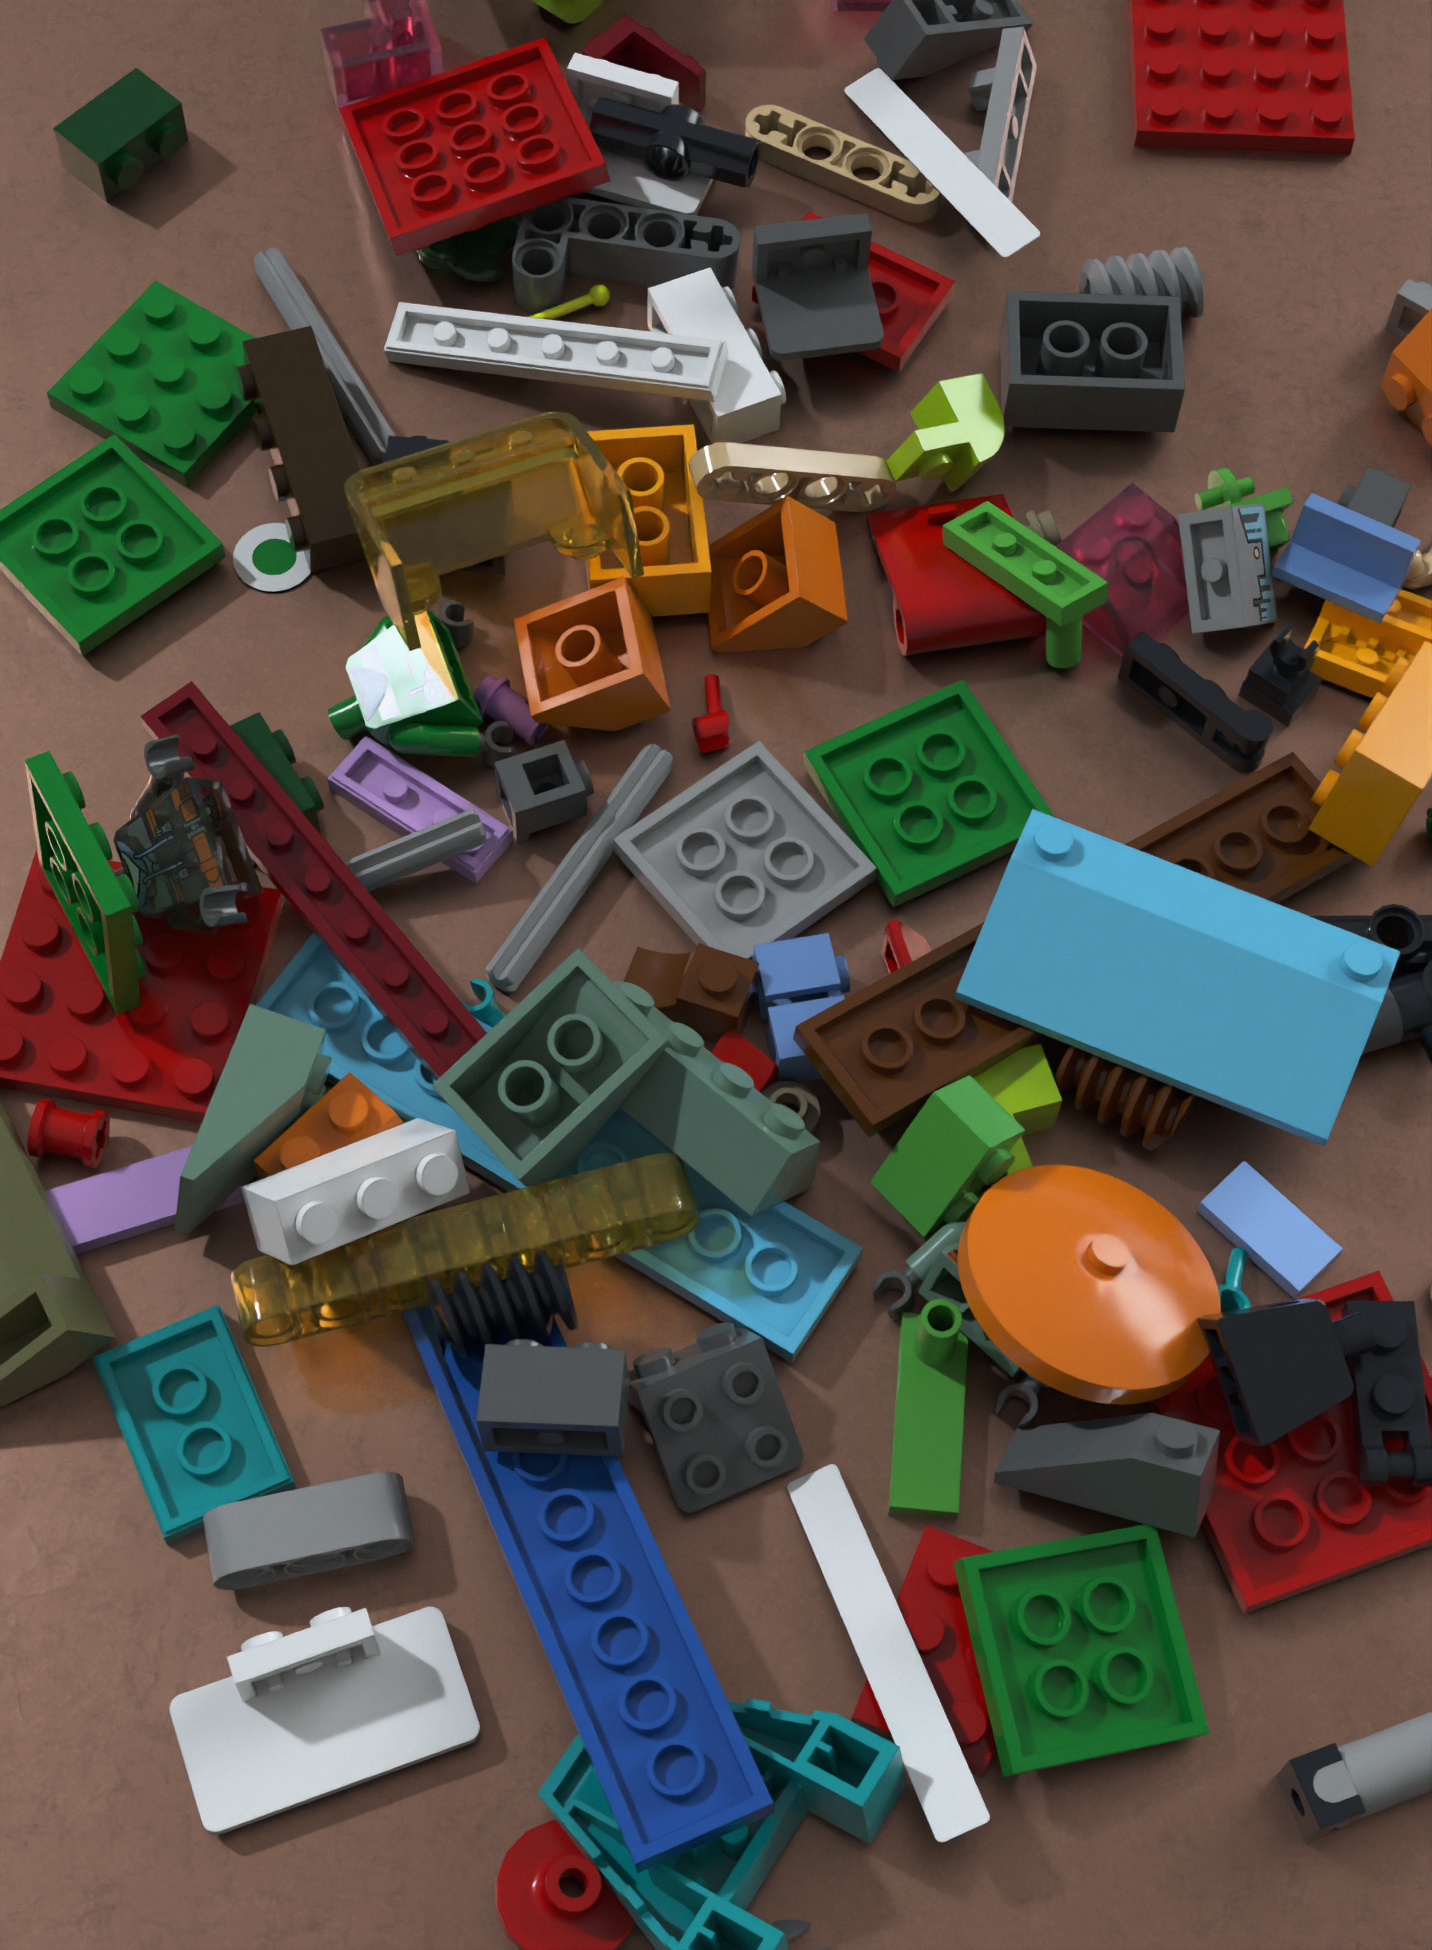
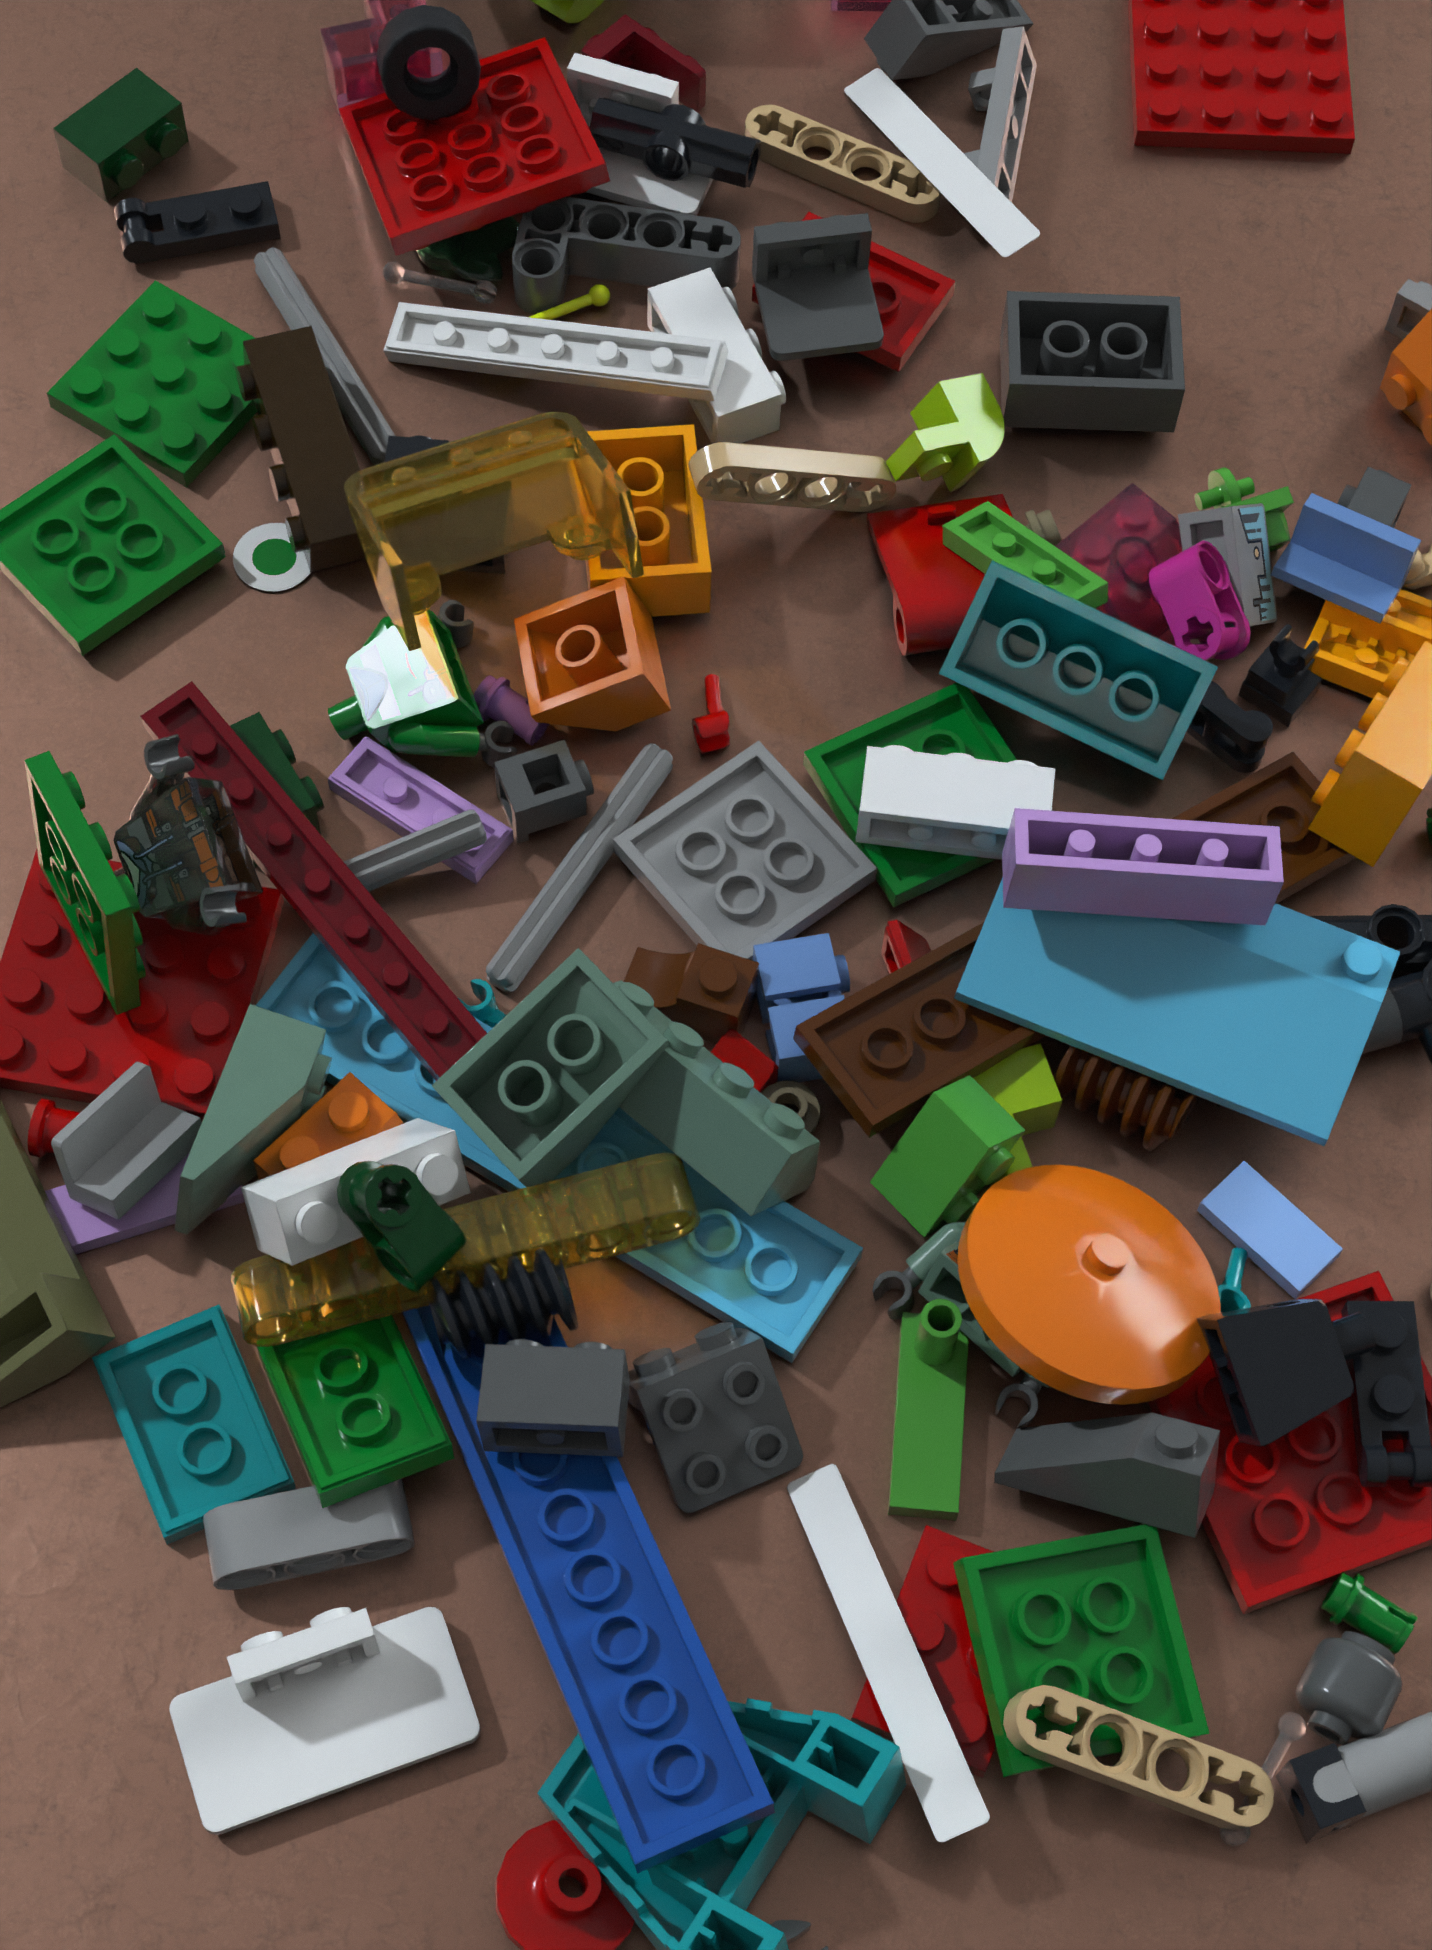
(123, 1143): none -> light grey panel
(196, 222): none -> black plate
(356, 1408): none -> green tile
(408, 1226): none -> dark green piece
(437, 95): none -> black tyre
(482, 291): none -> clear hinge
(776, 581): orange slope -> none
(946, 800): none -> white brick
(1078, 670): none -> teal slope
(1137, 1764): none -> tan beam
(1141, 867): none -> lavender brick
(1156, 276): light grey piece -> none
(1198, 601): none -> dark pink piece
(1291, 1728): none -> clear hinge
(1349, 1687): none -> dark grey head
(1368, 1612): none -> green pin

